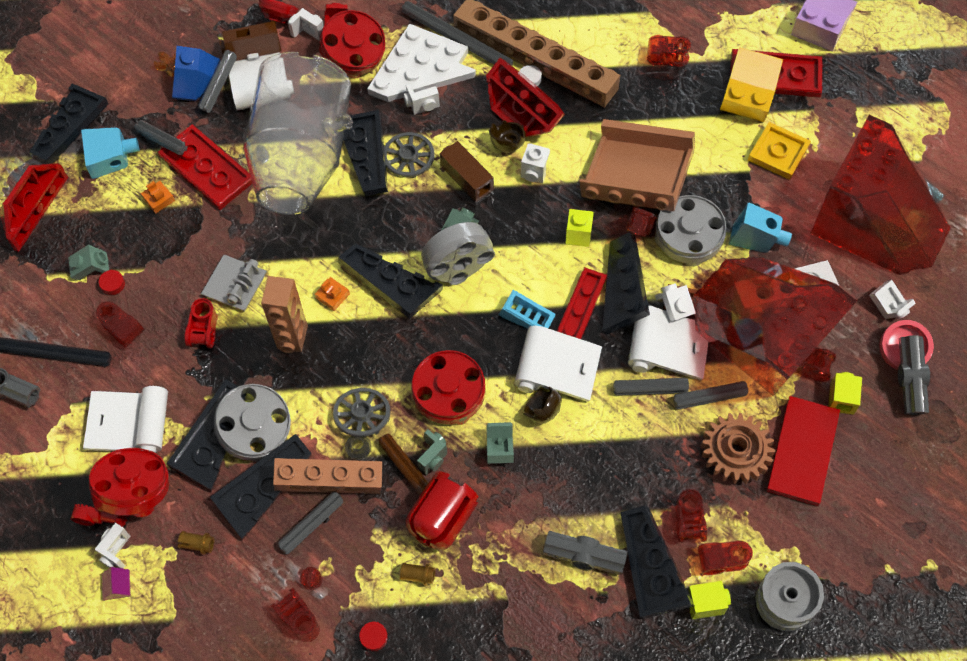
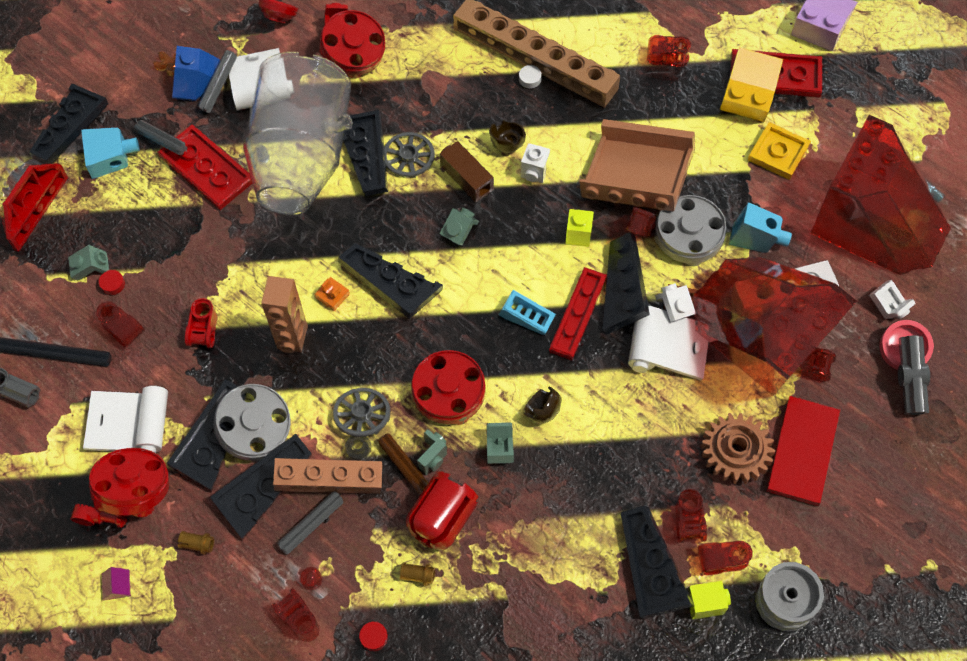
(111, 544): white bracket -> none
(157, 196): orange tile -> none
(234, 282): light grey hinge -> none
(251, 39): reddish brown brick -> none
(305, 21): white bracket -> none
(422, 100): white bracket -> none
(423, 62): white wing -> none
(453, 33): dark grey axle -> none
(457, 252): light grey piece -> none
(520, 100): red wedge -> none
(557, 362): white door -> none
(585, 553): dark grey piece -> none
(650, 386): dark grey axle -> none
(710, 395): dark grey axle -> none
(845, 392): neon yellow brick -> none

